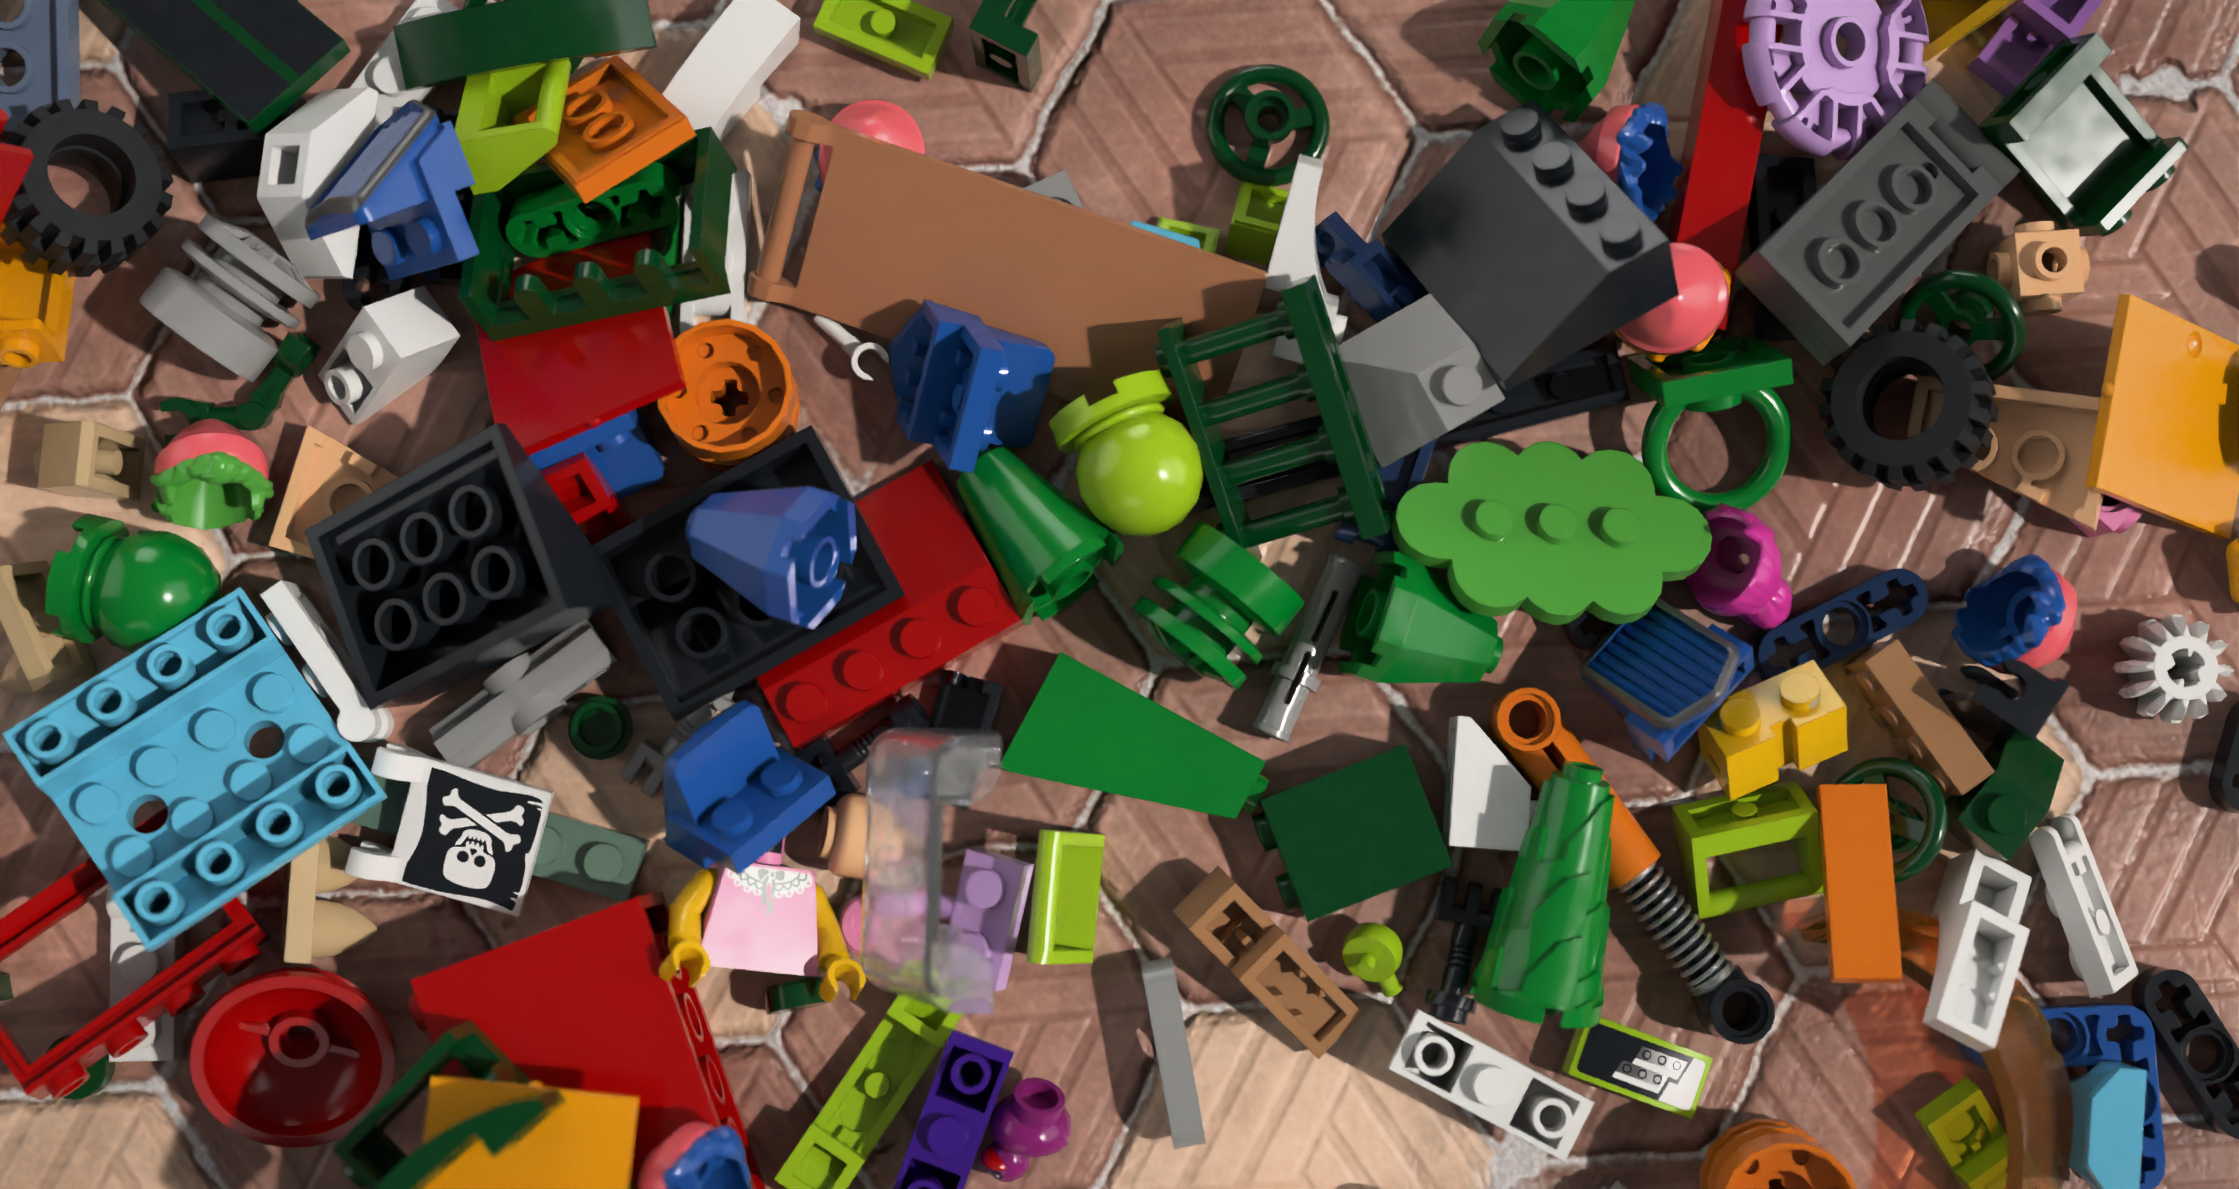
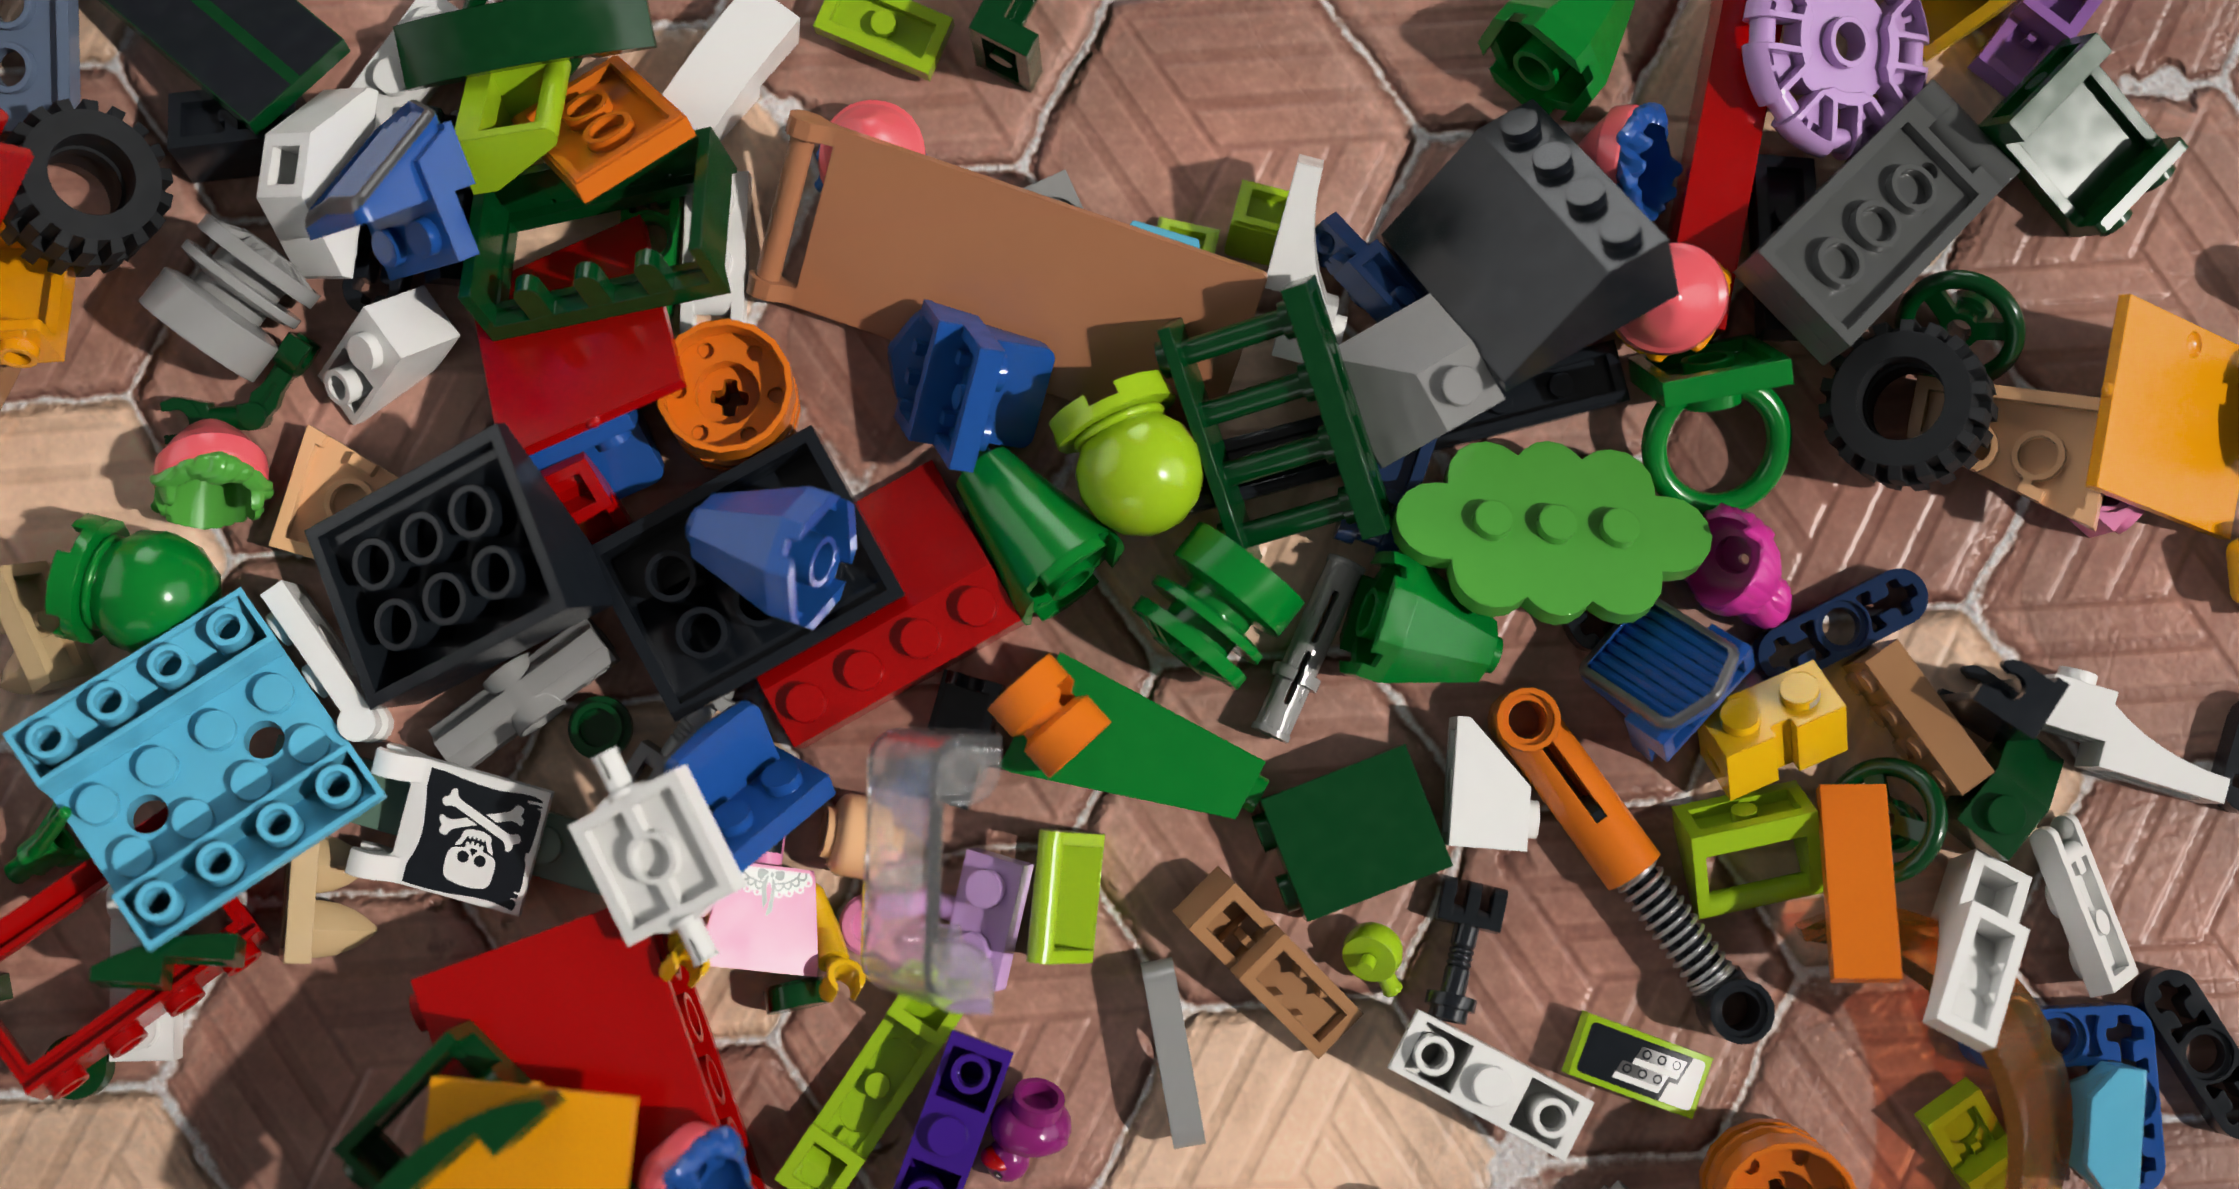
(46, 848): none -> green plant
(90, 461): tan slope -> none
(155, 970): none -> dark green slope
(286, 1083): red hat -> none
(577, 230): green beam -> none
(657, 855): none -> white plate
(840, 762): black hinge -> none
(850, 344): white hand -> none
(1049, 715): none -> orange wheel
(1266, 103): dark green piece -> none
(1554, 915): green cone -> none
(2017, 615): blue hair -> none
(2040, 266): light nougat brick -> none
(2119, 749): none -> white slope
(2189, 684): white gear -> none

